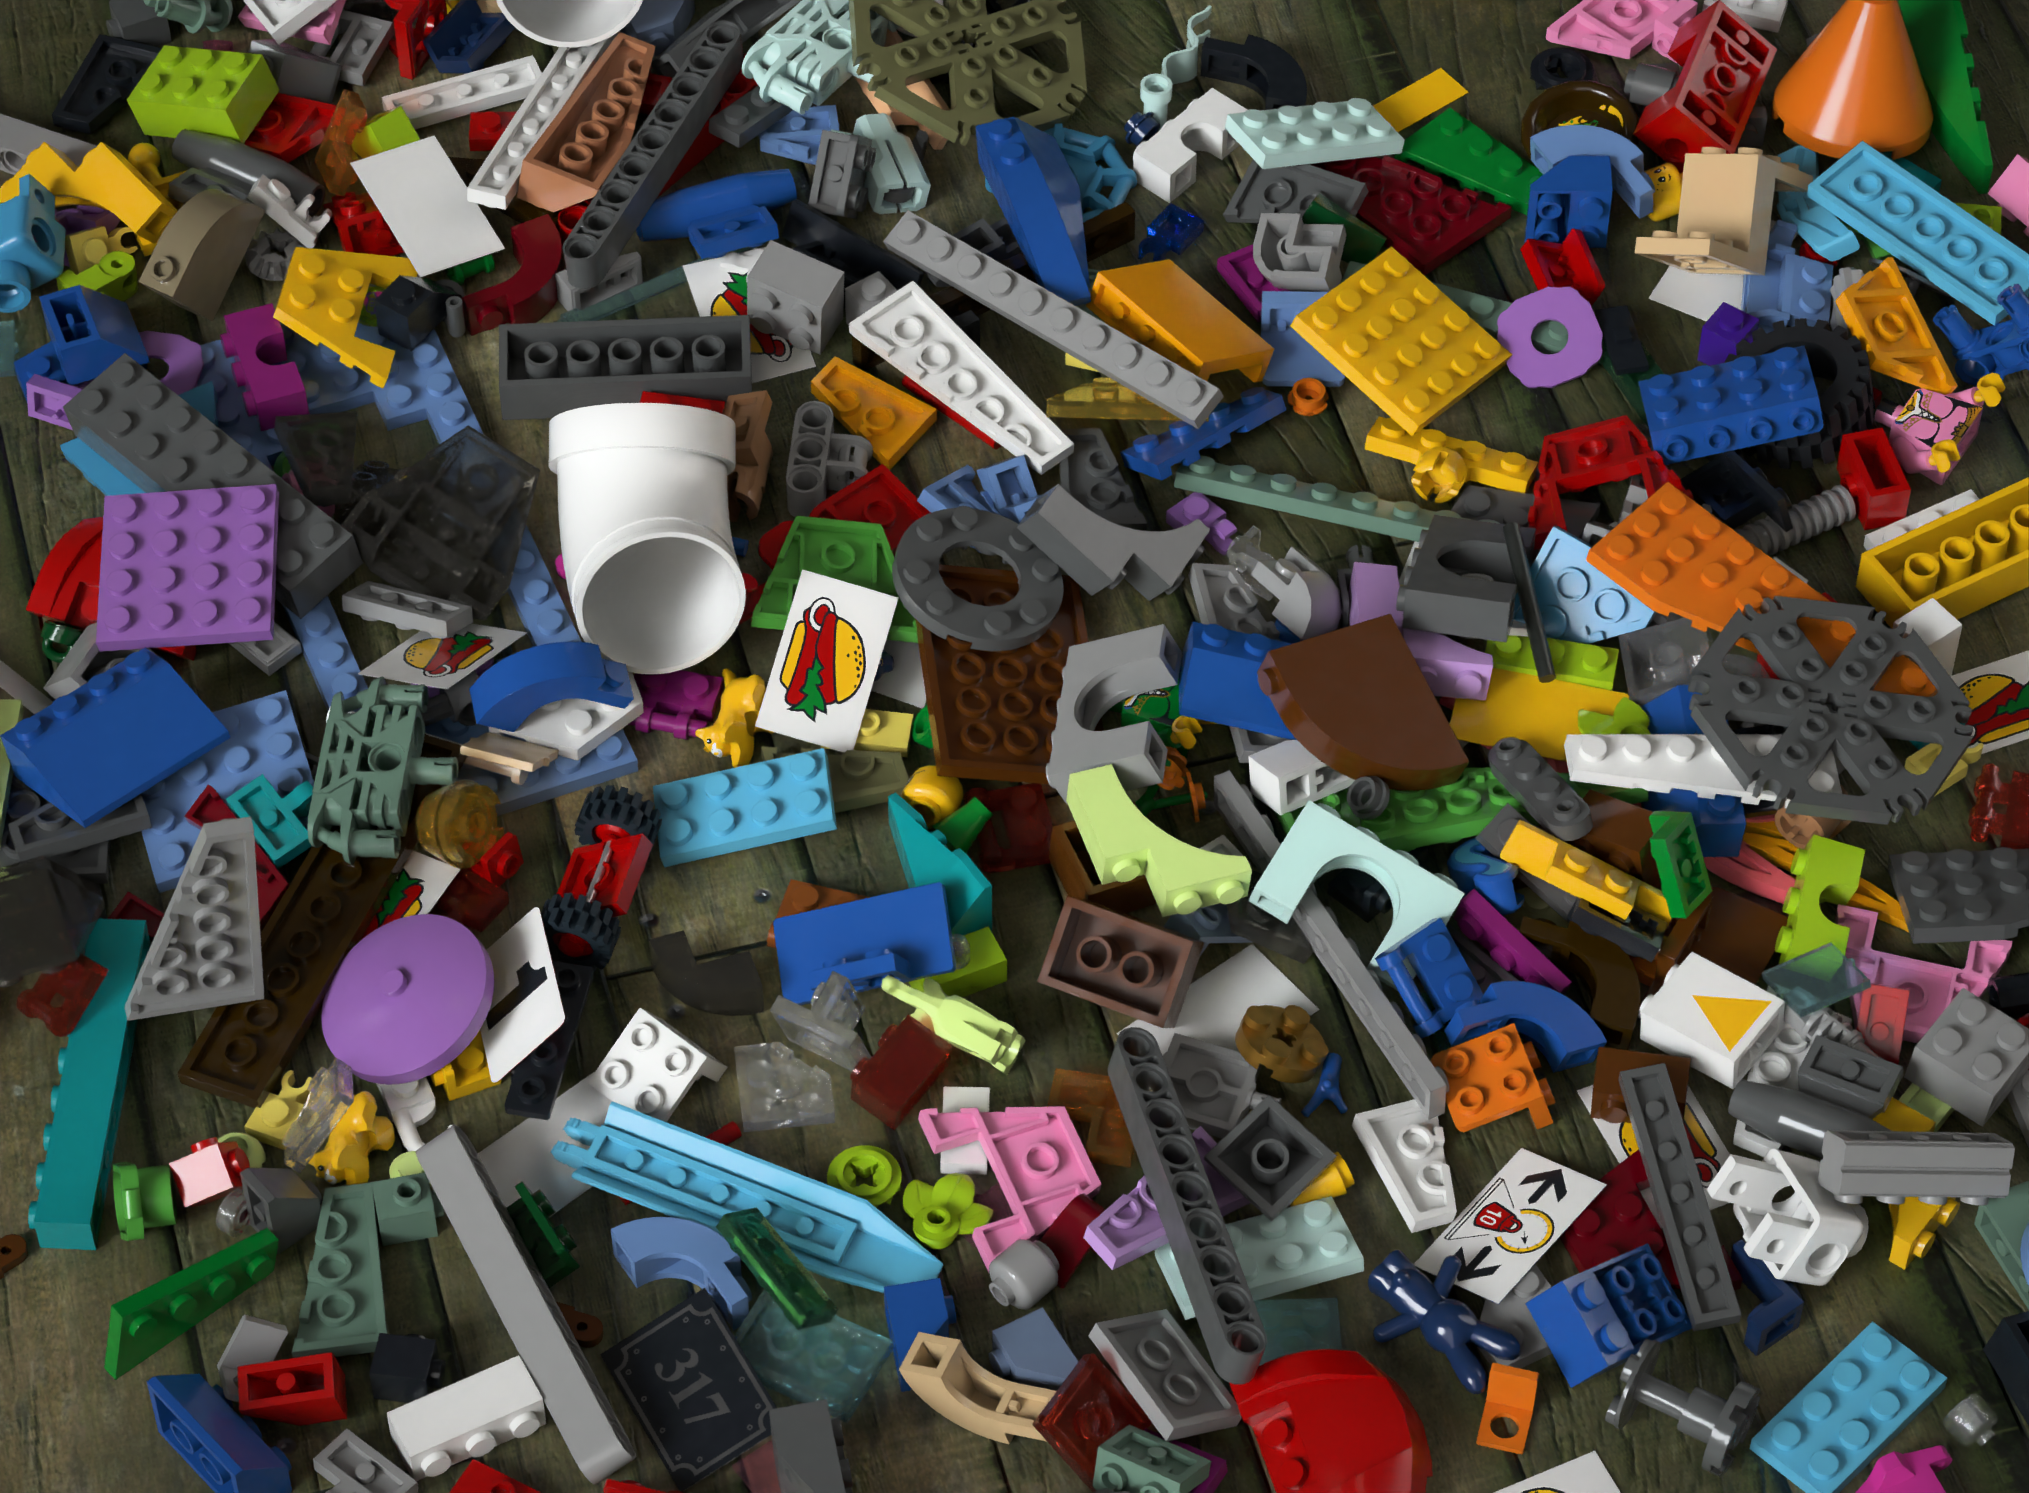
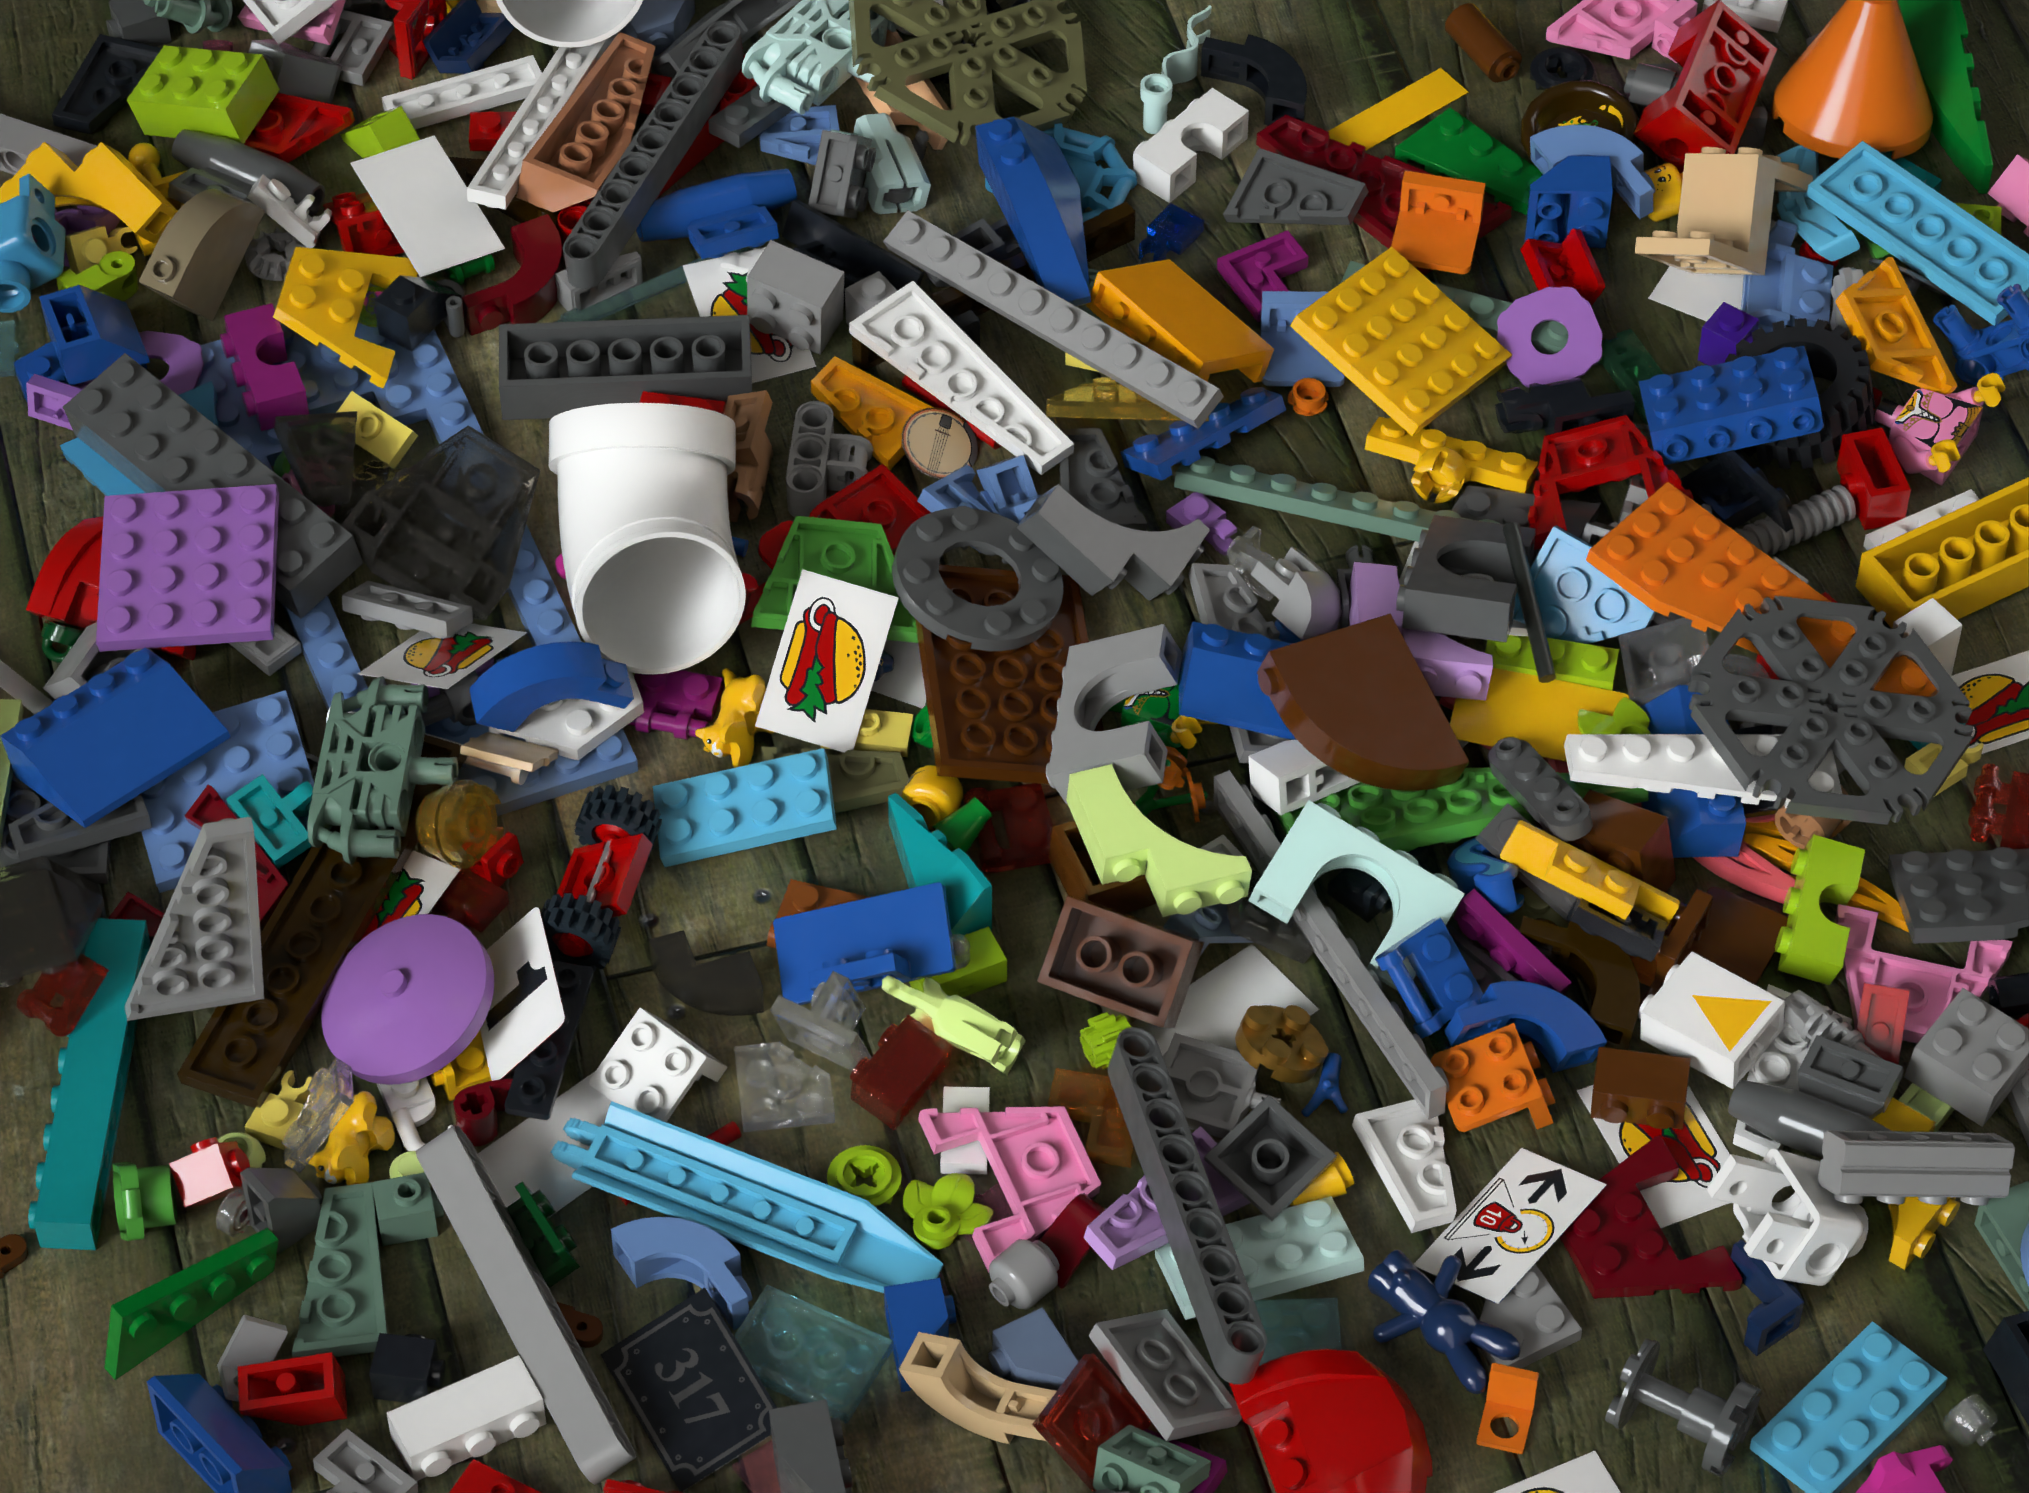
(336, 147): clear orange plate -> none
(378, 431): none -> light yellow plate
(477, 1108): none -> dark red panel
(777, 1268): clear green plate -> none
(938, 442): none -> tan sticker
(1100, 1038): none -> lime gear
(1141, 128): dark blue plate -> none
(1297, 253): light grey brick -> none
(1314, 133): light aqua plate -> none
(1361, 240): dark green slope -> none
(1368, 797): dark grey plate -> none
(1439, 221): none -> orange bracket
(1483, 43): none -> reddish brown brick
(1558, 407): none -> black plate
(1607, 1314): blue slope -> none
(1622, 340): black piece -> none
(1679, 861): green bracket -> none
(1679, 1197): dark grey plate -> none
(1816, 979): clear light blue piece -> none

